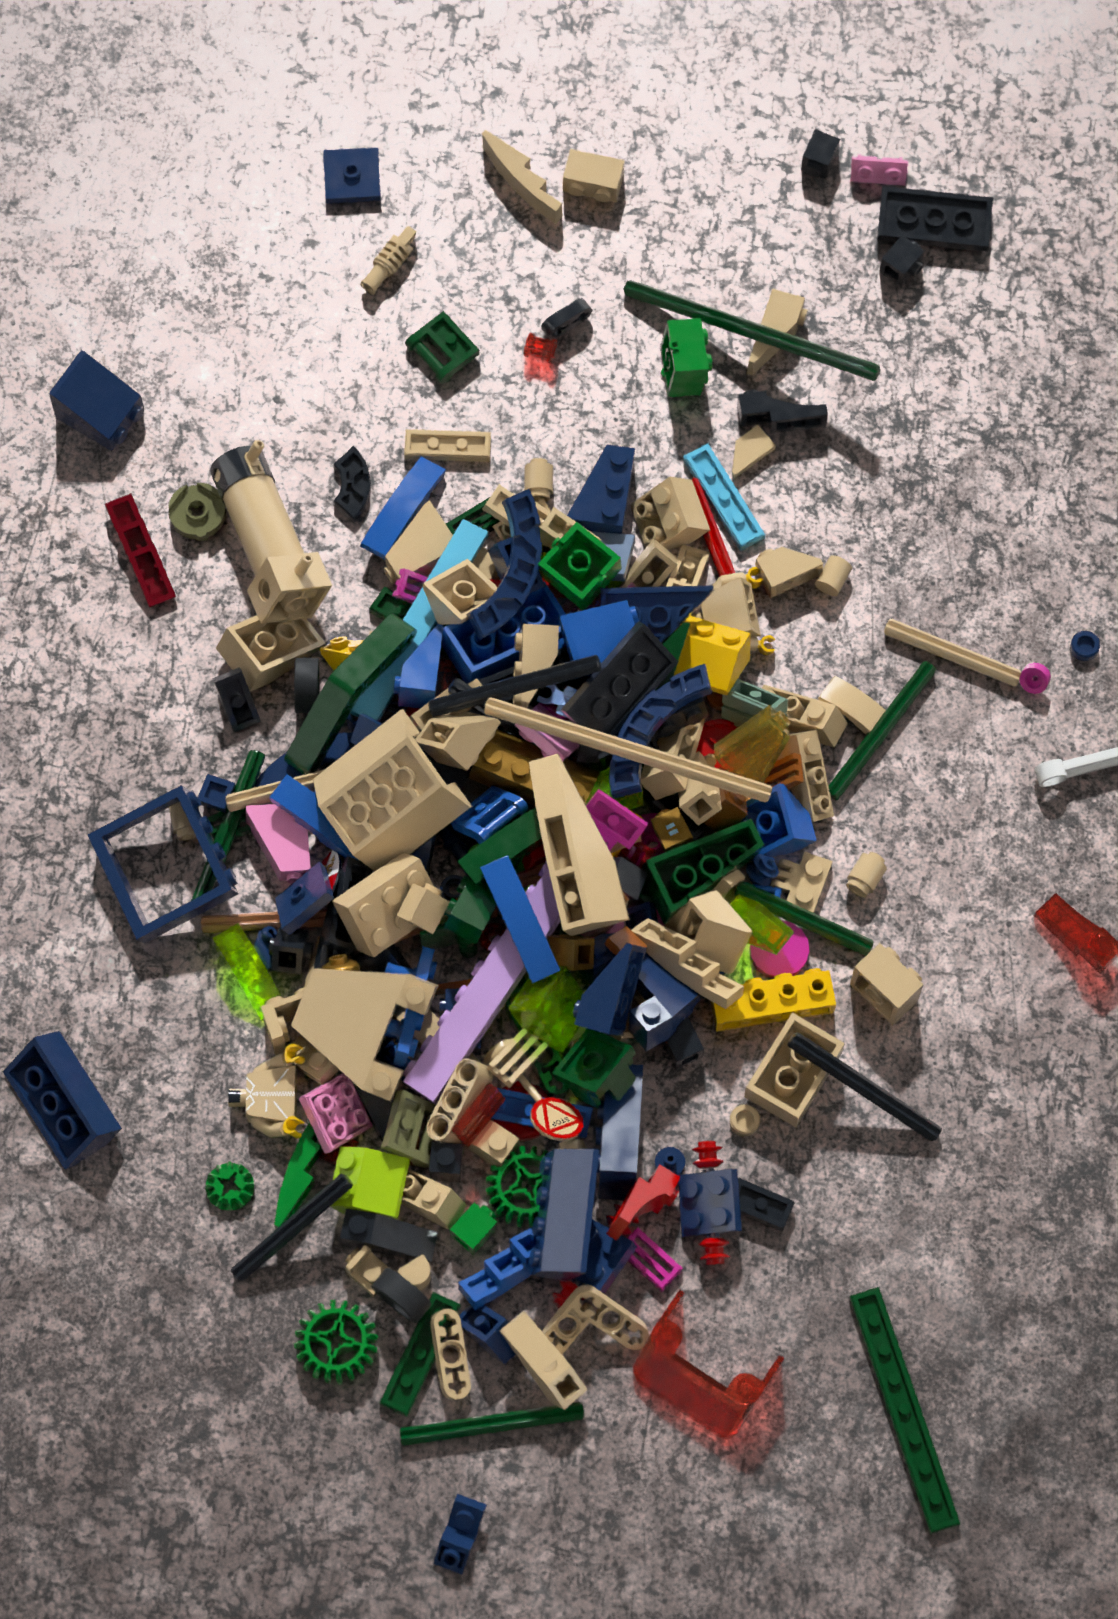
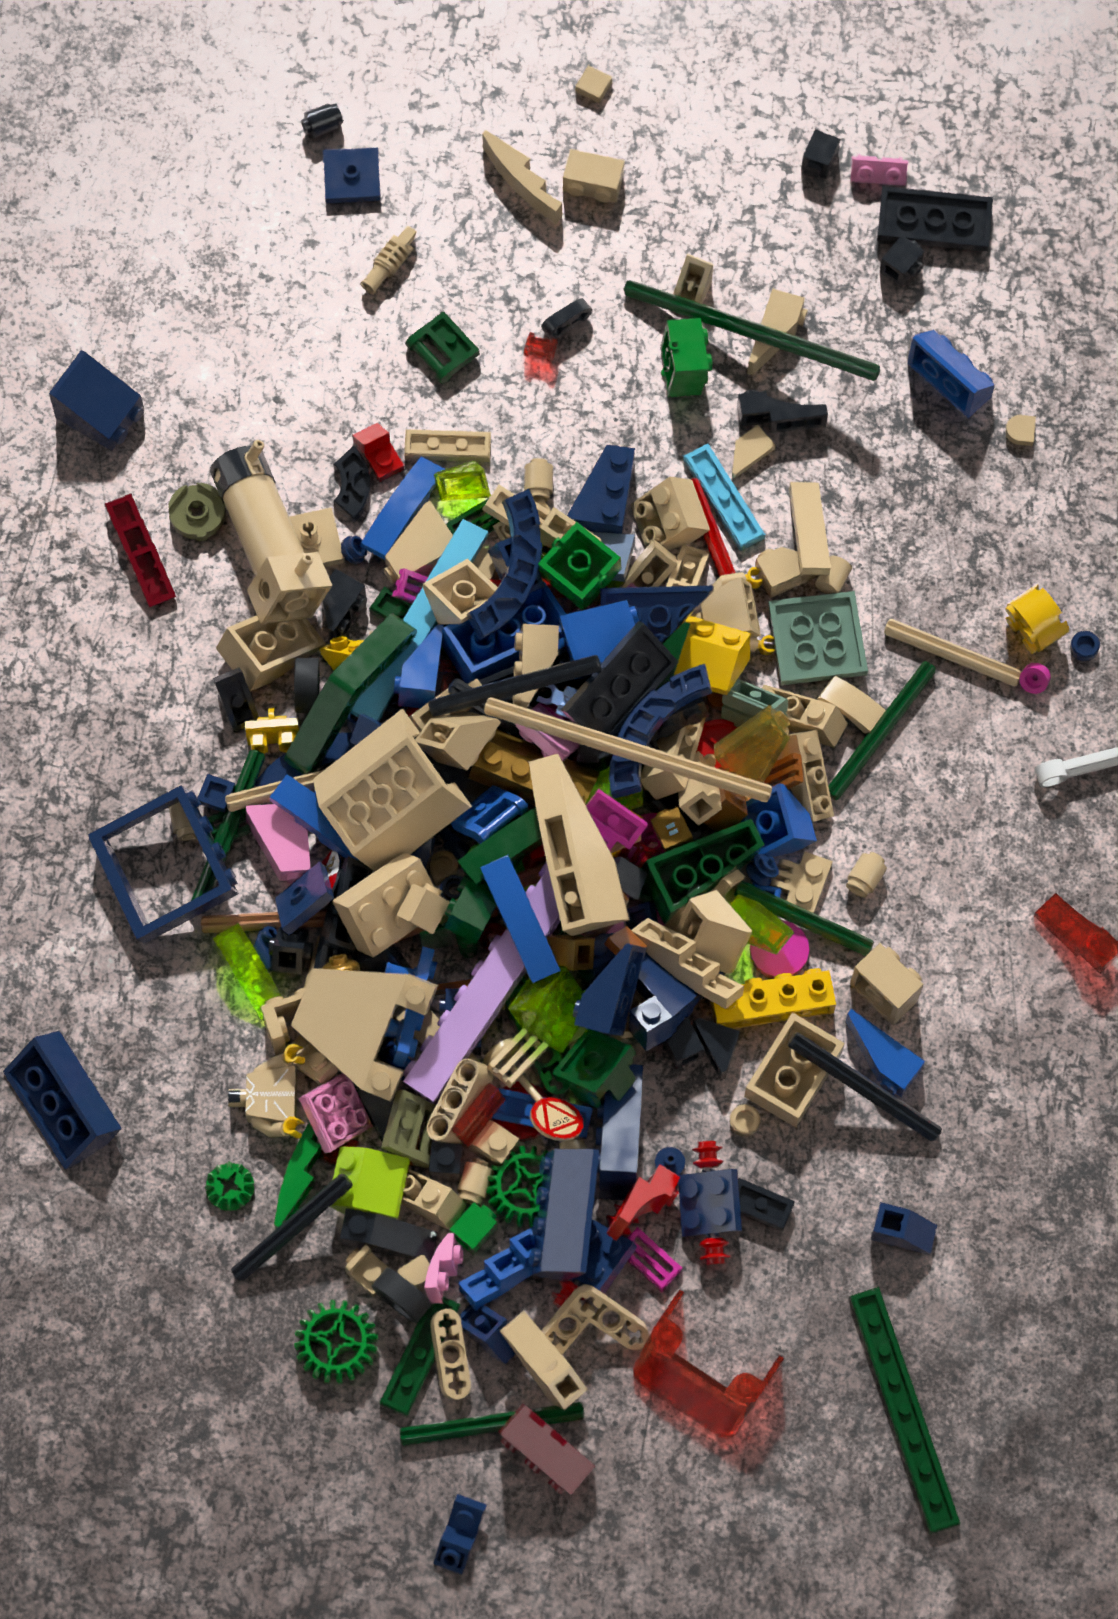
(271, 731): none -> yellow hips
(319, 534): none -> tan tile
(322, 119): none -> black brick
(342, 602): none -> black slope
(351, 549): none -> dark blue plate
(378, 451): none -> red slope
(443, 865): none -> tan tile
(443, 1264): none -> bright pink slope
(462, 482): none -> clear neon green slope
(474, 1181): none -> tan brick
(545, 1450): none -> wedge
(593, 84): none -> tan tile
(694, 279): none -> tan slope
(718, 1044): none -> black slope
(809, 528): none -> tan tile
(817, 638): none -> sand green plate
(888, 1059): none -> blue slope
(903, 1229): none -> dark blue slope
(950, 372): none -> blue slope
(1021, 430): none -> tan tile
(1036, 618): none -> yellow brick

